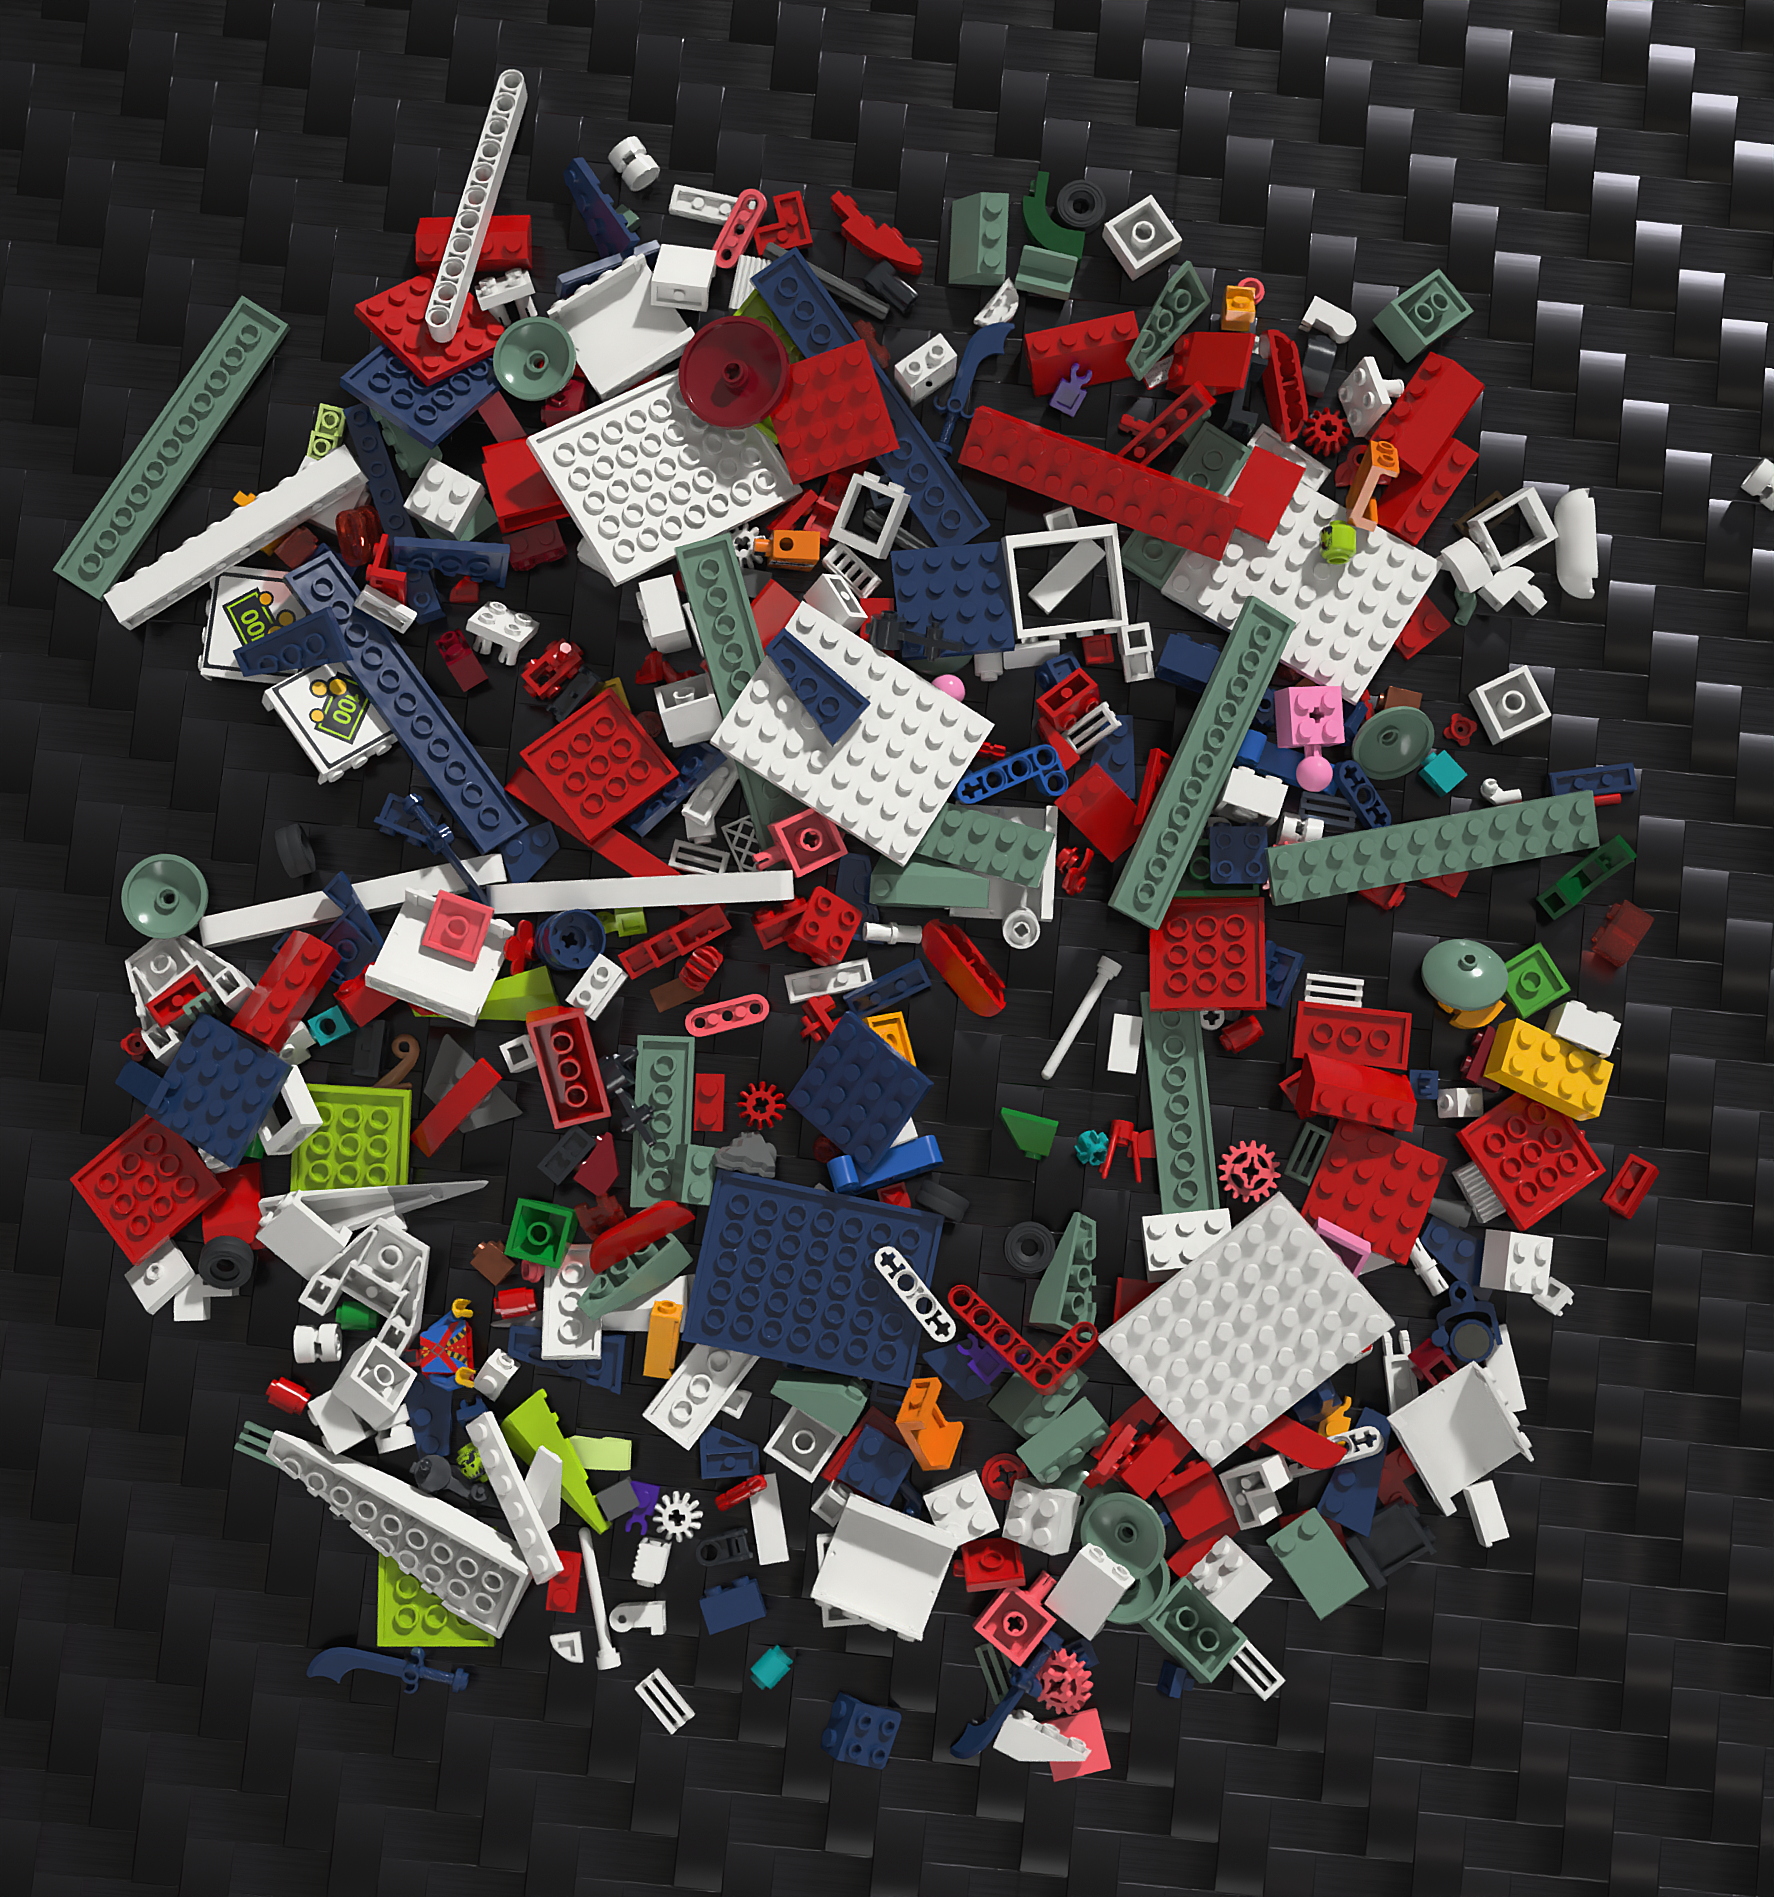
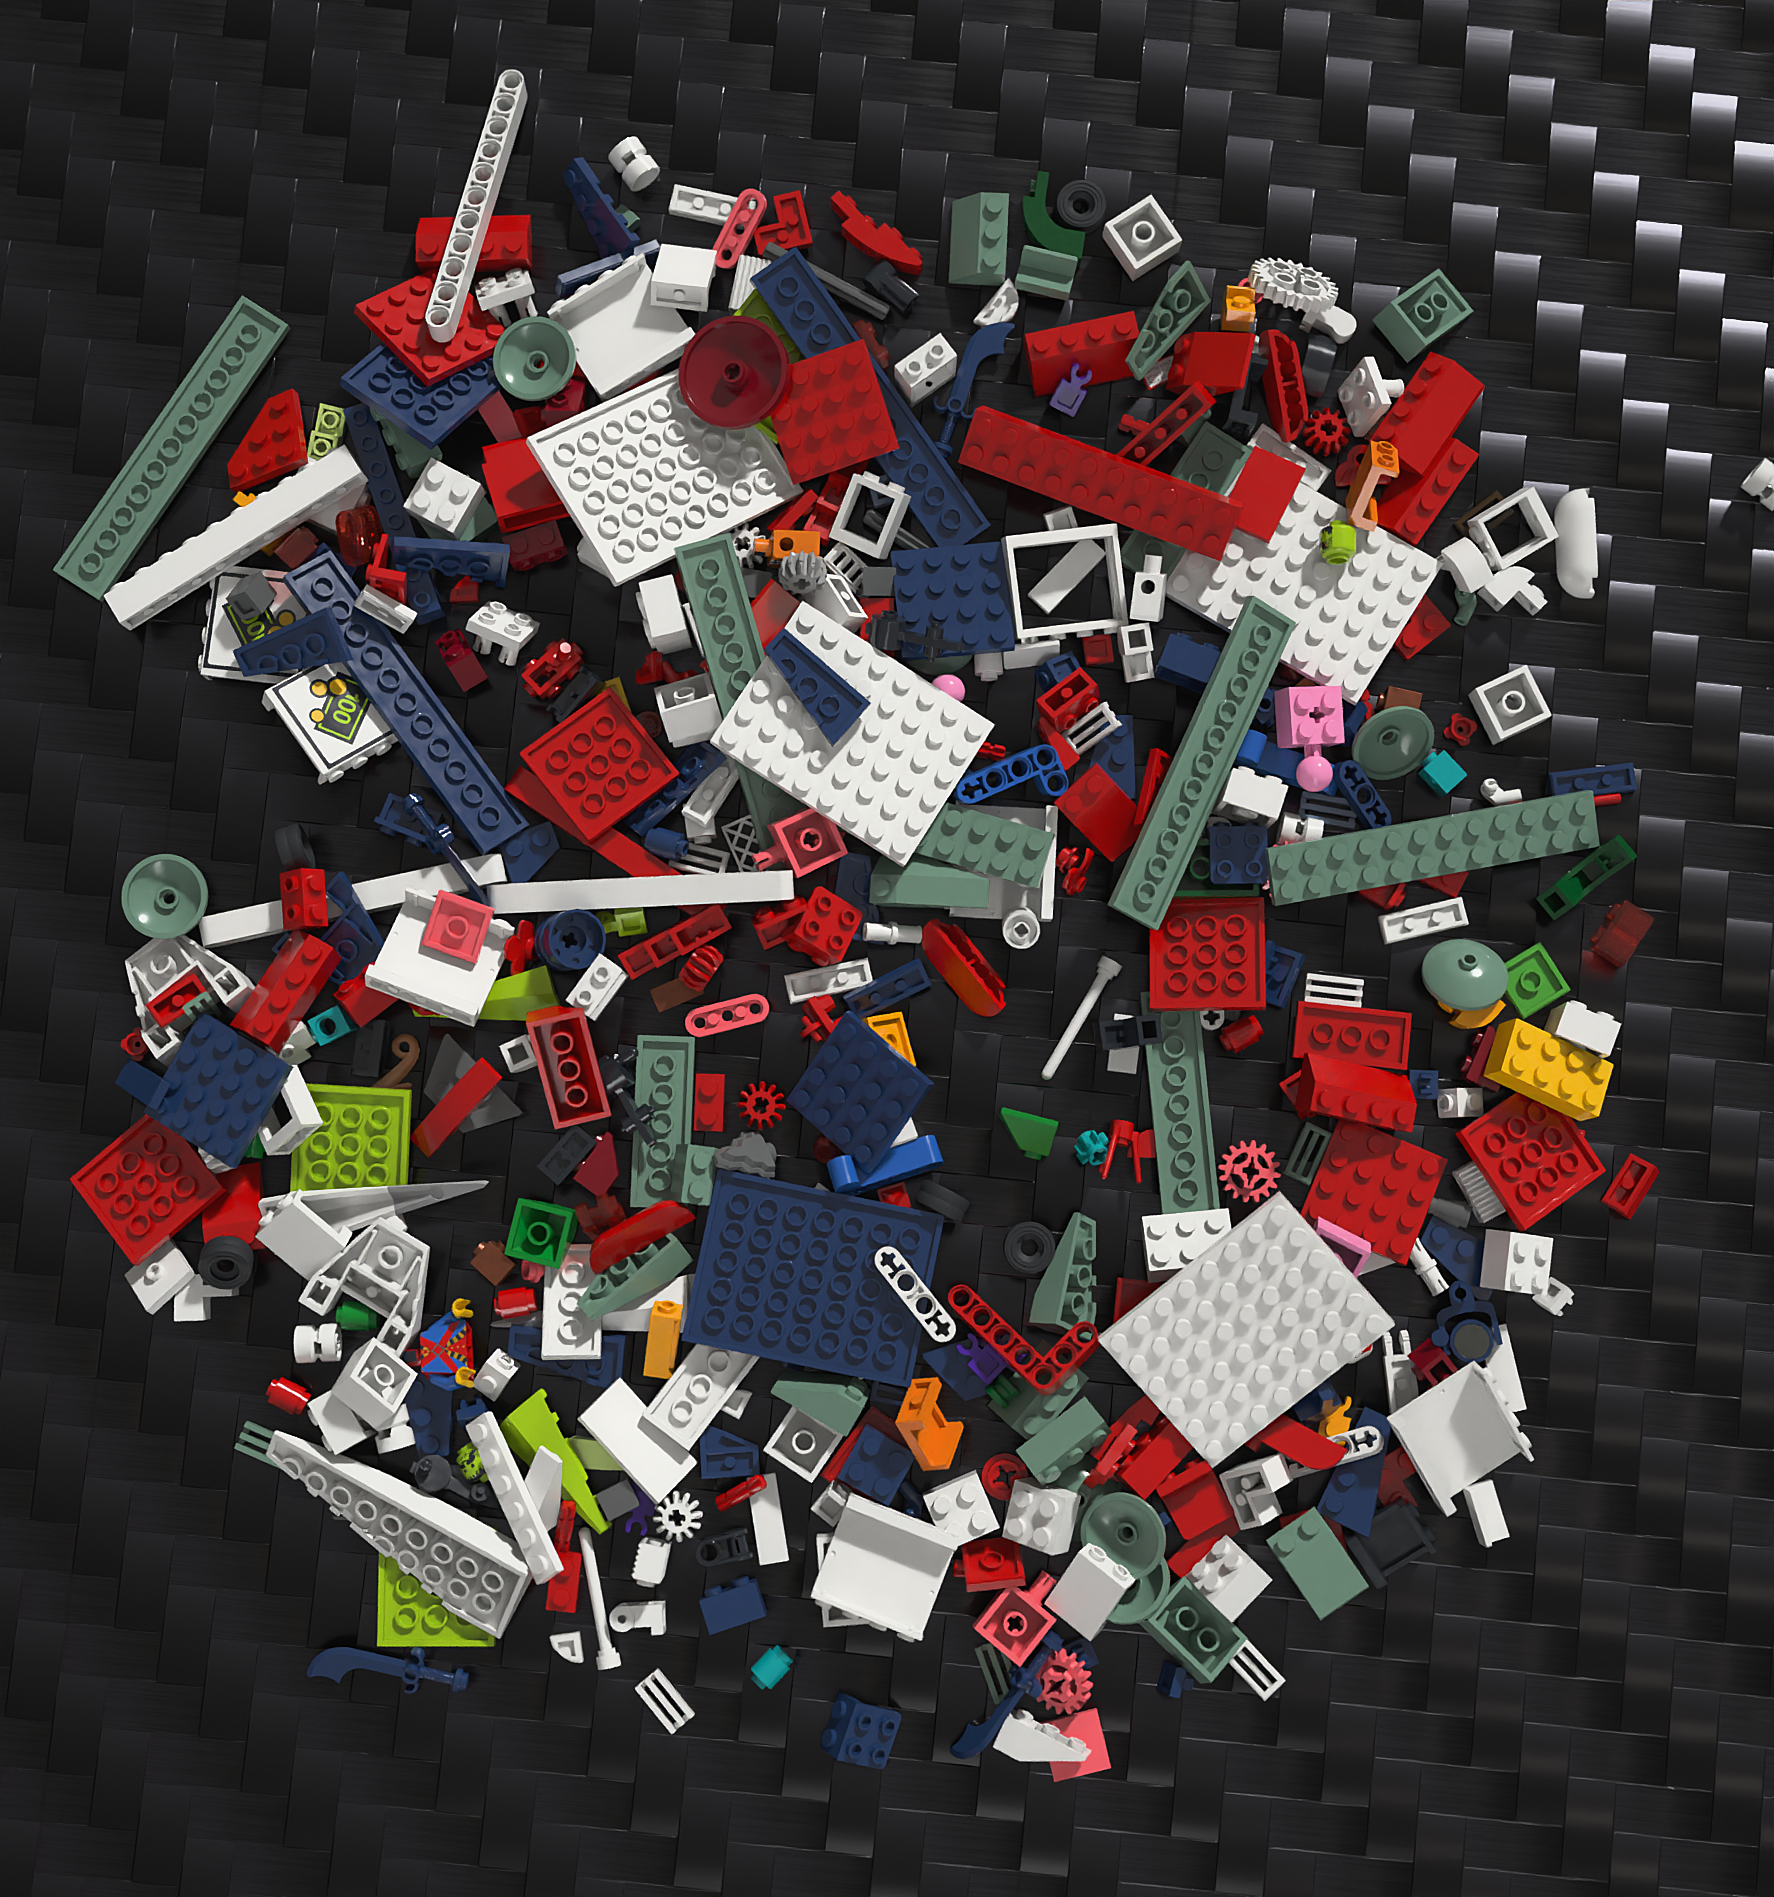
(251, 596): none -> dark grey panel
(271, 445): none -> red plate
(303, 899): none -> red brick
(529, 420): none -> red tile
(564, 1526): none -> red axle
(636, 1443): none -> white tile
(666, 844): none -> dark blue brick
(802, 573): none -> light grey gear
(877, 581): none -> dark grey panel
(1002, 1390): none -> dark green wheel
(1127, 1033): none -> black brick
(1145, 603): none -> white torso
(1292, 285): none -> white gear
(1423, 920): none -> white tile

